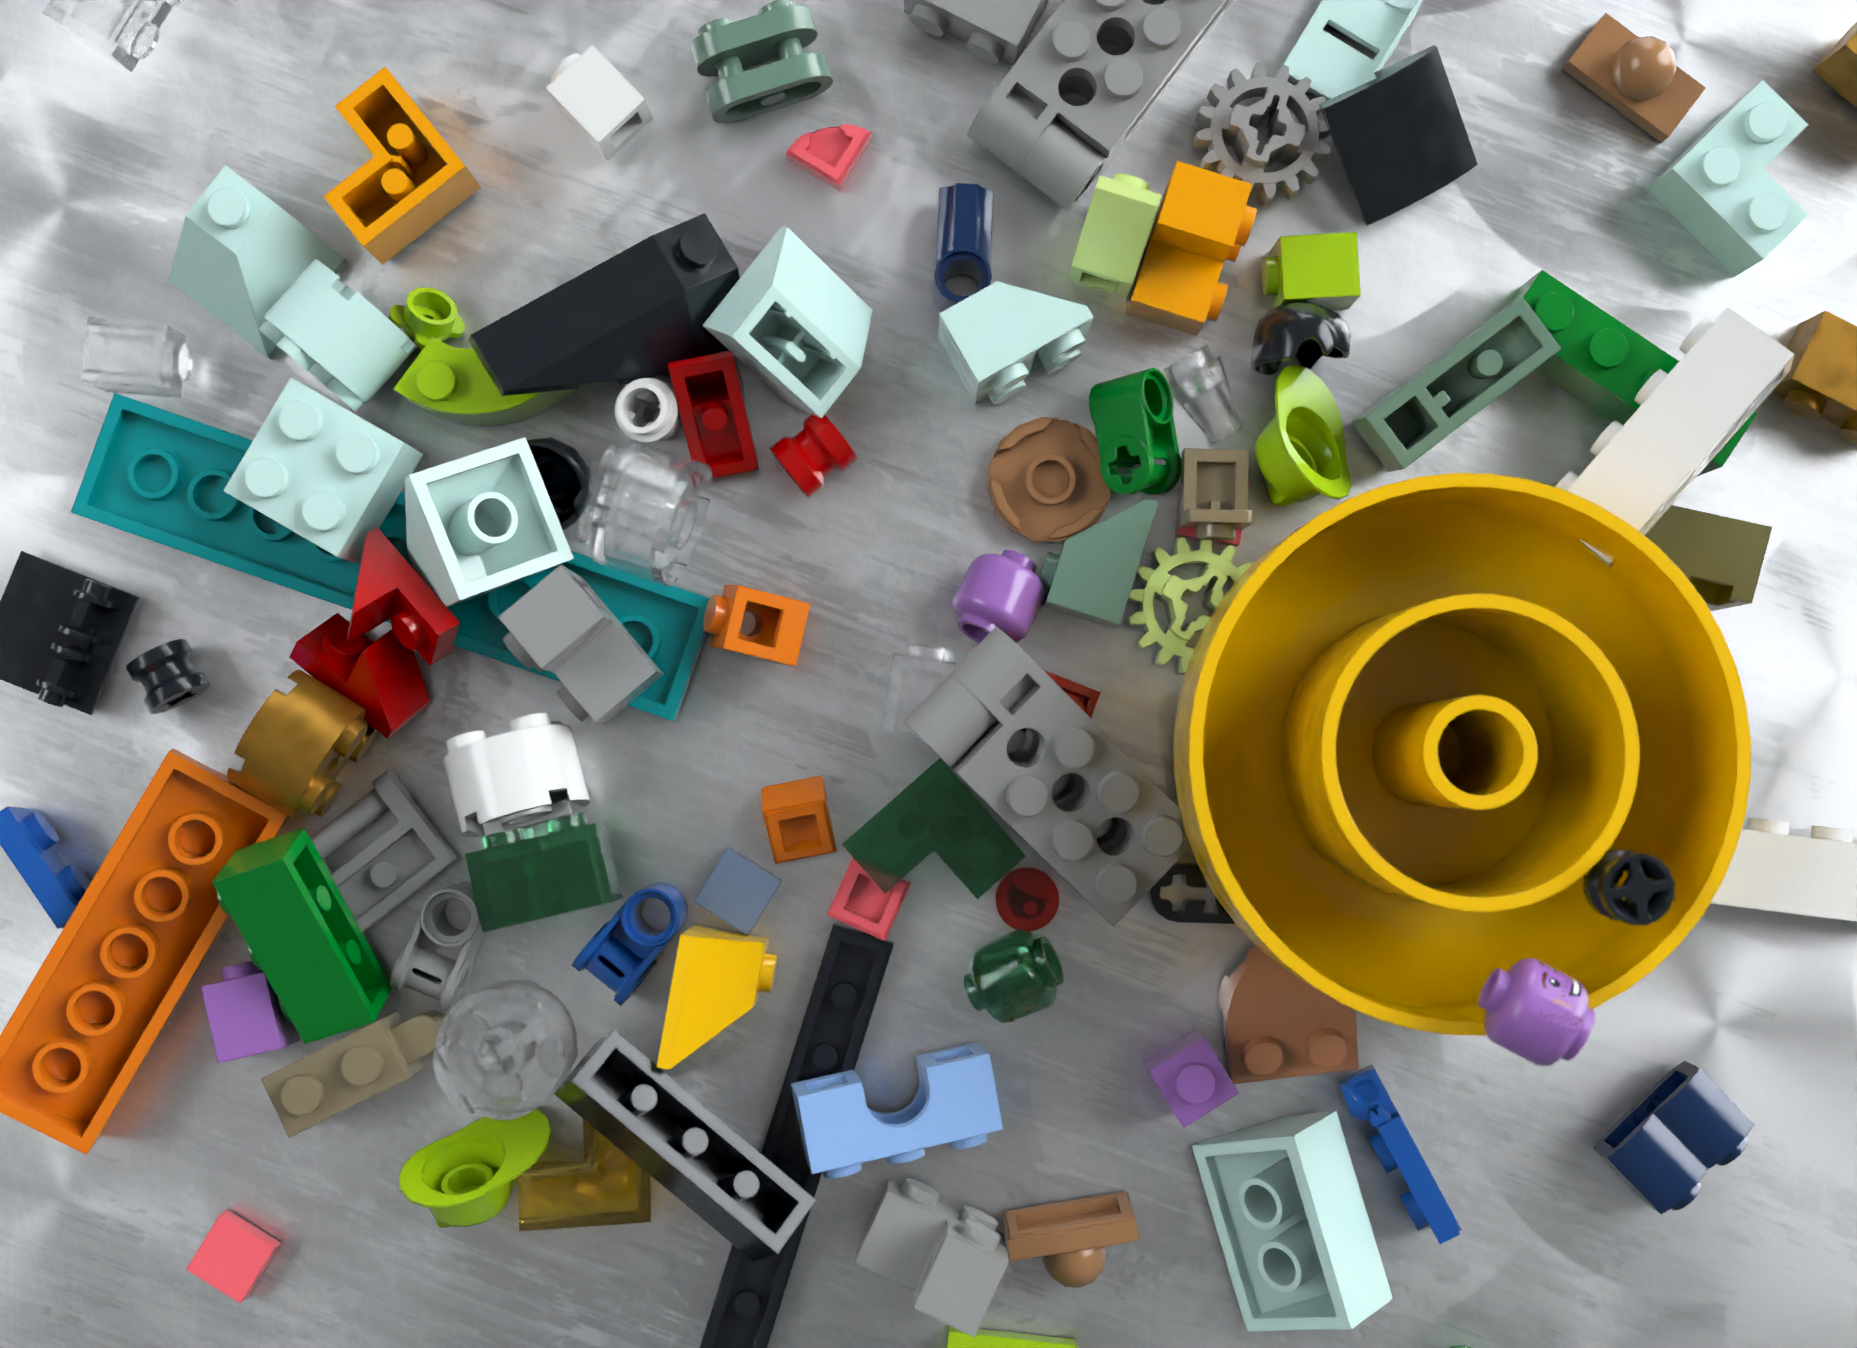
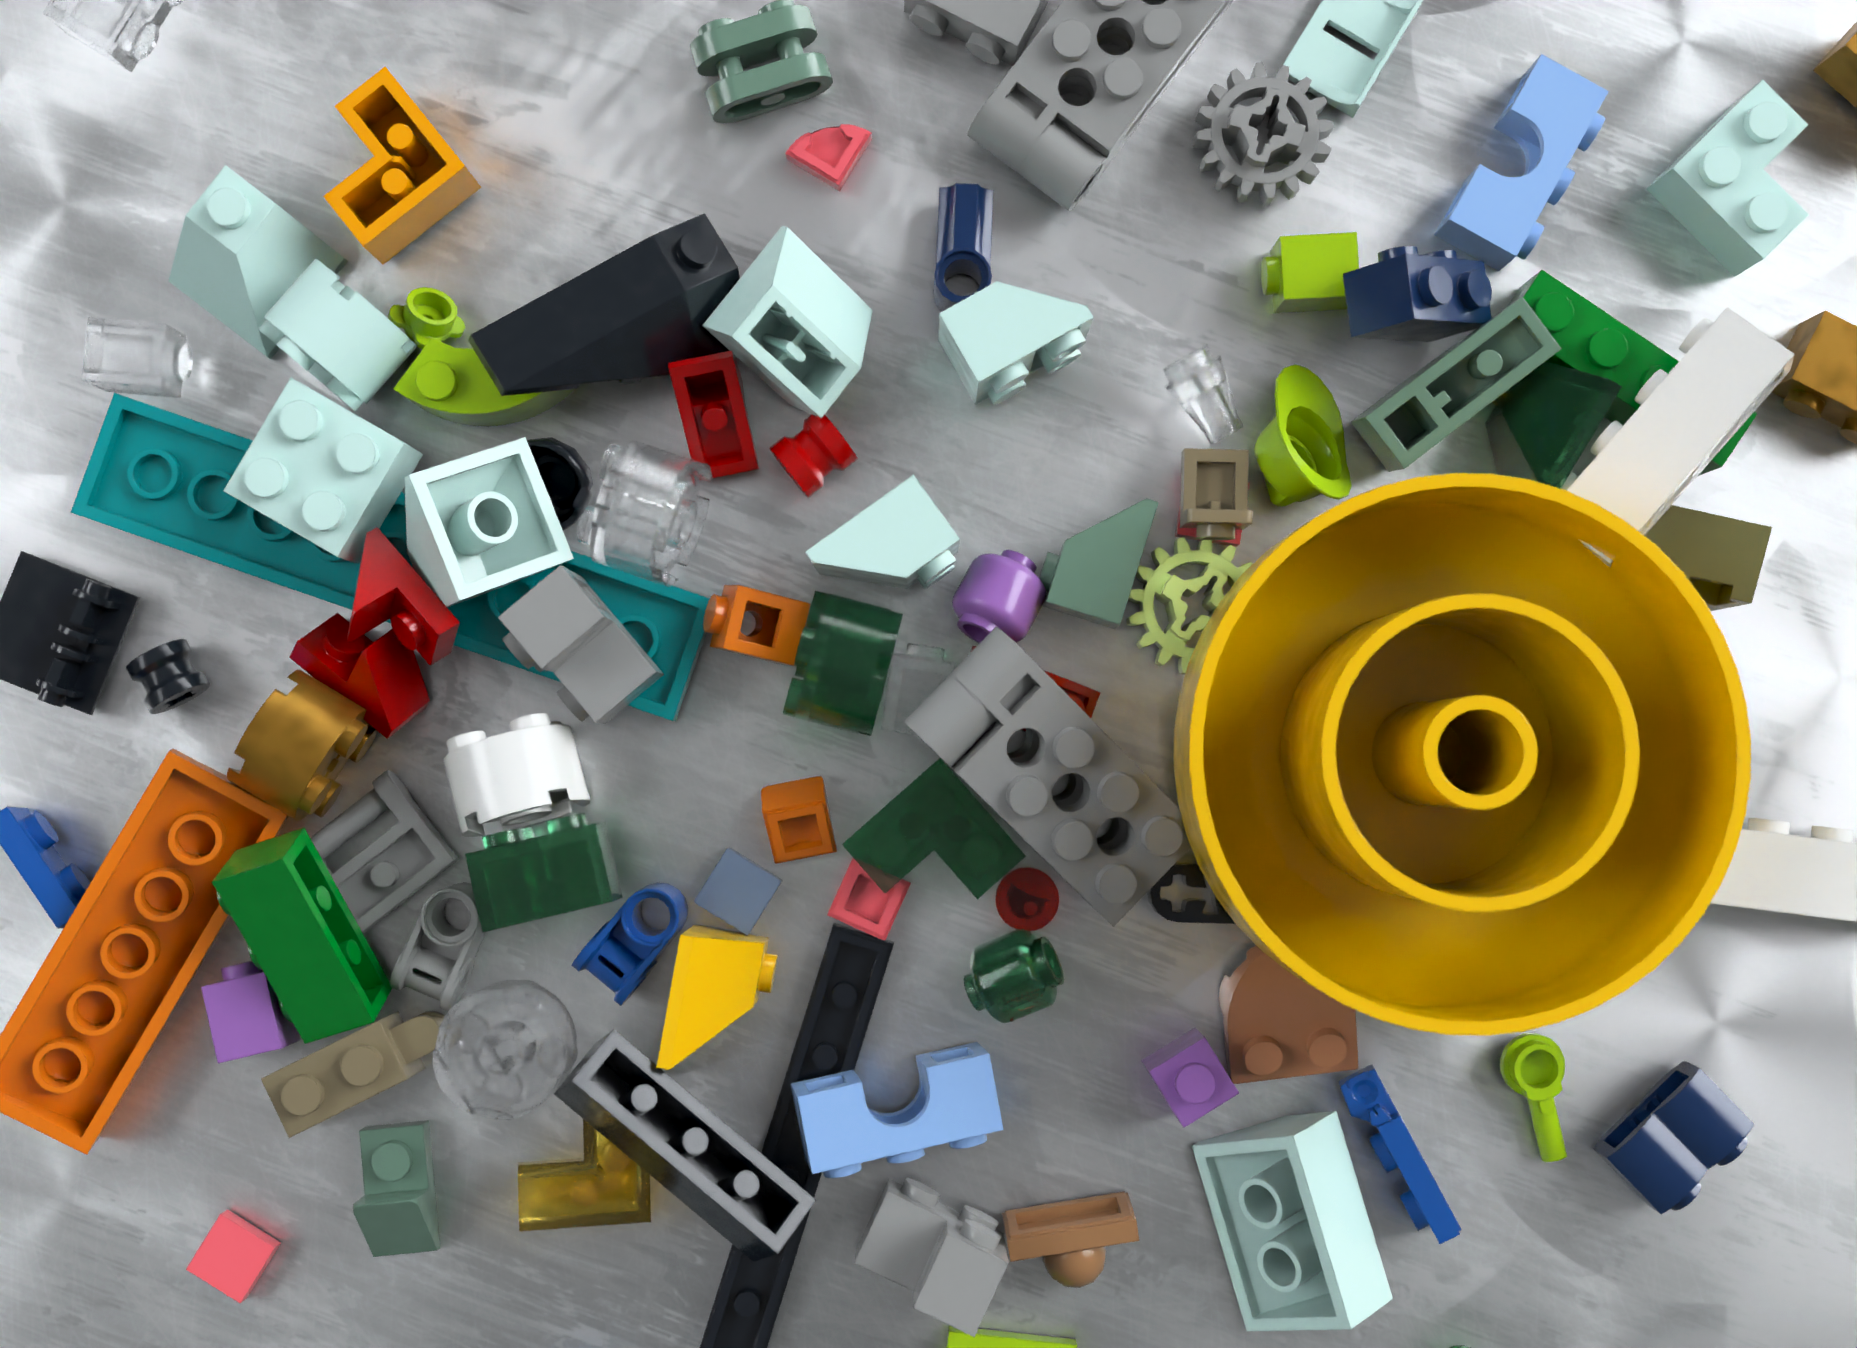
(399, 1189): none -> sand green slope
(474, 1169): lime piece -> none
(598, 101): white brick -> none
(638, 405): white cone -> none
(842, 663): none -> clear green brick
(891, 542): none -> light aqua slope
(1047, 480): medium nougat tile -> none
(1114, 234): yellowish green slope -> none
(1133, 429): green piece -> none
(1193, 233): light orange brick -> none
(1298, 332): black hair -> none
(1399, 135): black slope -> none
(1417, 296): none -> dark blue brick
(1535, 1069): none -> lime plate
(1536, 1012): medium lavender head -> none
(1547, 422): none -> clear green slope
(1549, 119): none -> light blue arch
(1635, 76): medium nougat tile -> none
(1646, 889): black wheel -> none

